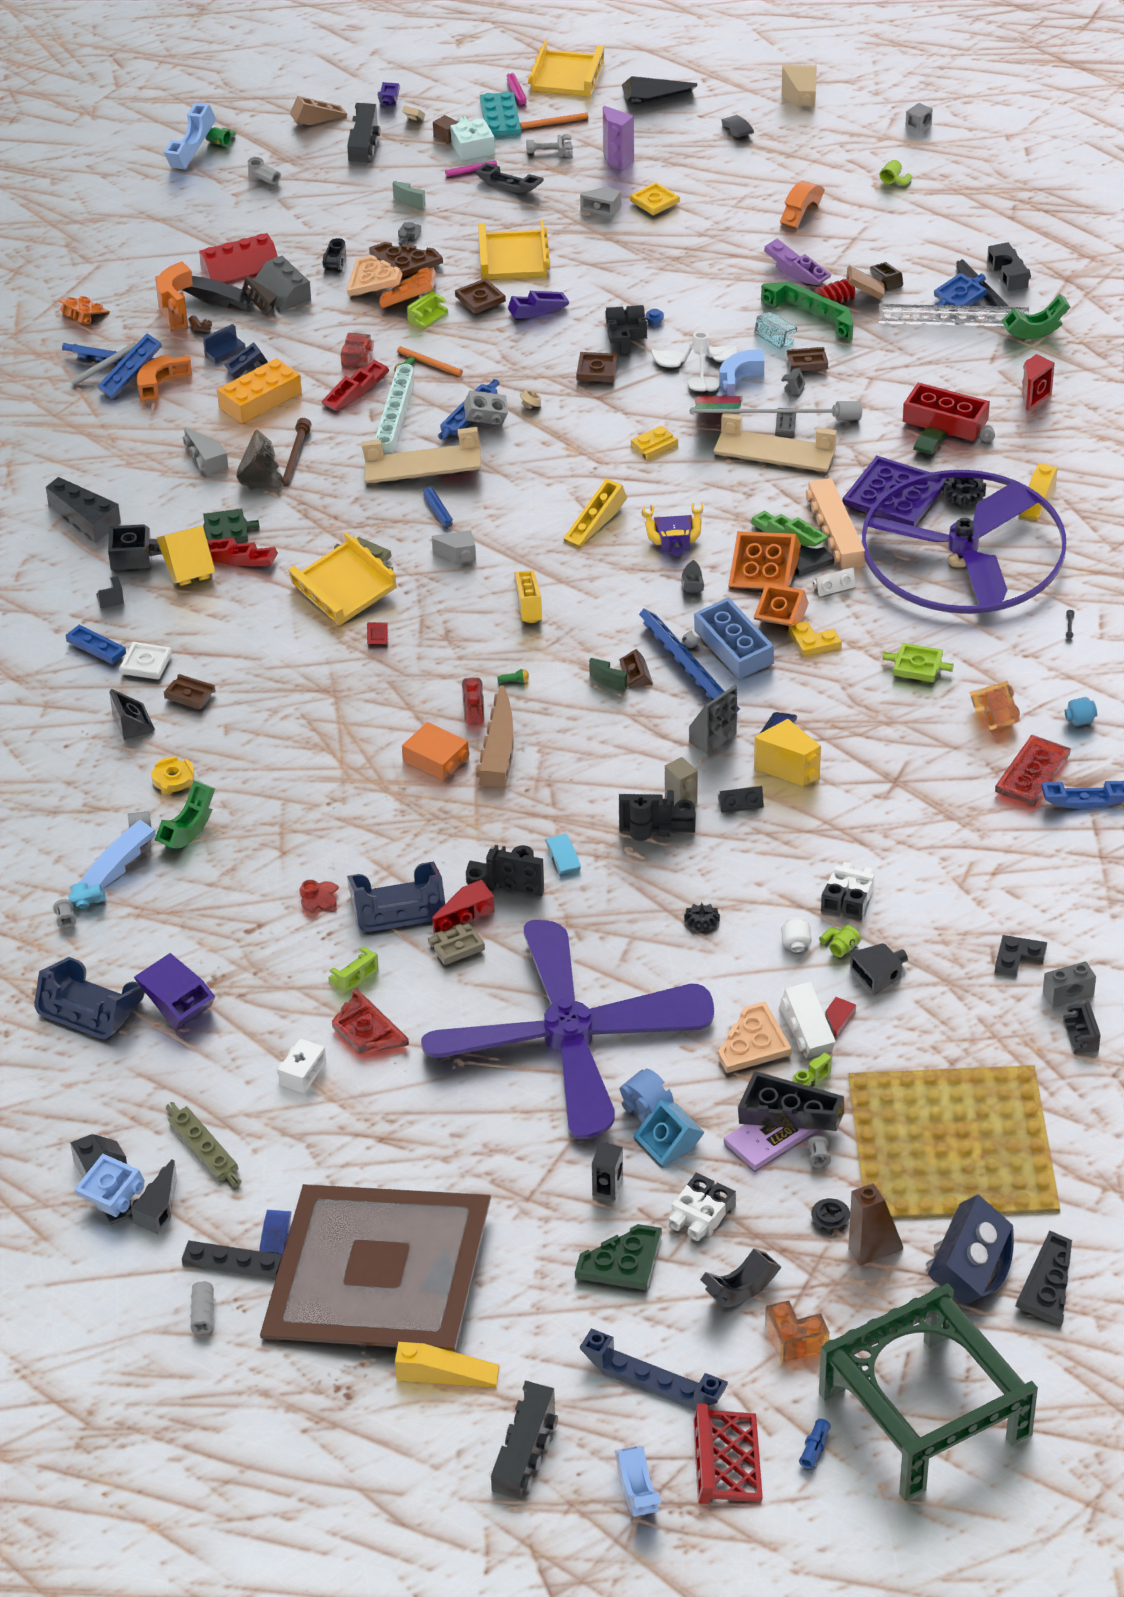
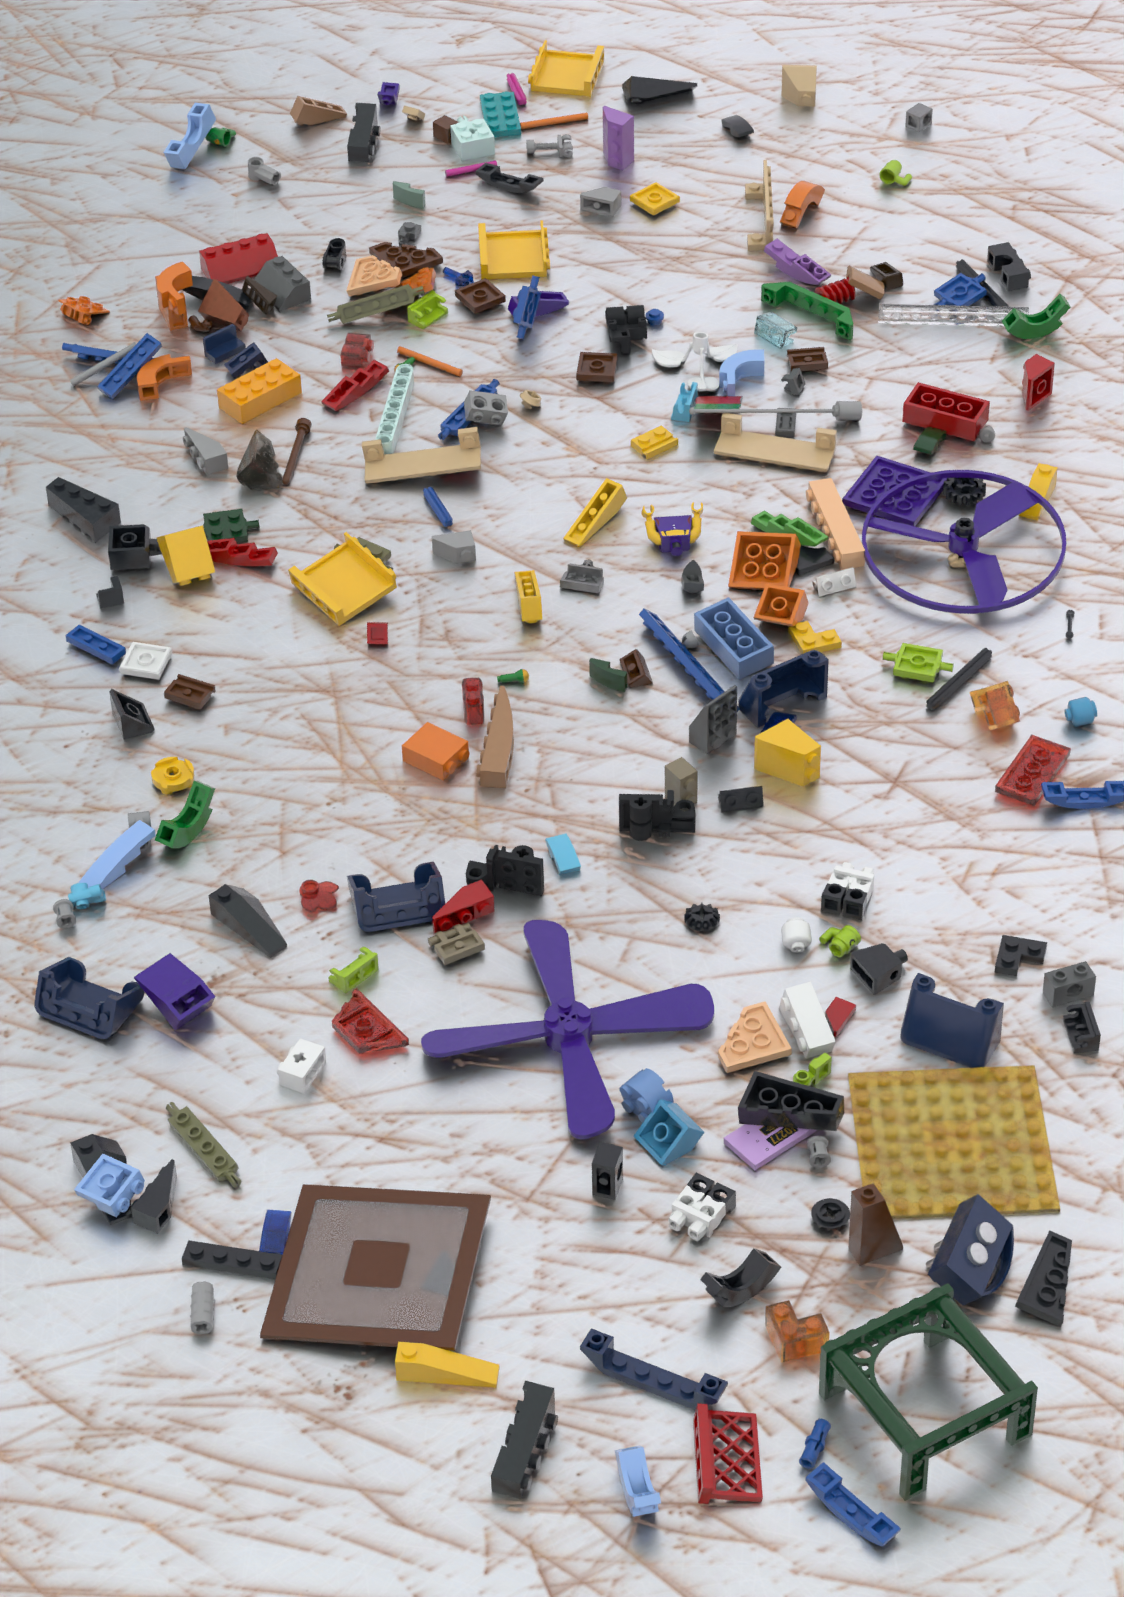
(222, 307): none -> copper slope
(247, 918): none -> black wedge
(375, 303): none -> olive plate
(461, 279): none -> clear blue bar
(527, 306): none -> blue plate
(583, 577): none -> flat silver slope
(622, 1259): dark green plate -> none
(684, 402): none -> medium azure hinge
(761, 191): none -> tan bracket
(800, 675): none -> dark blue windscreen
(849, 1508): none -> blue slope
(951, 1027): none -> dark blue windscreen
(959, 679): none -> black axle

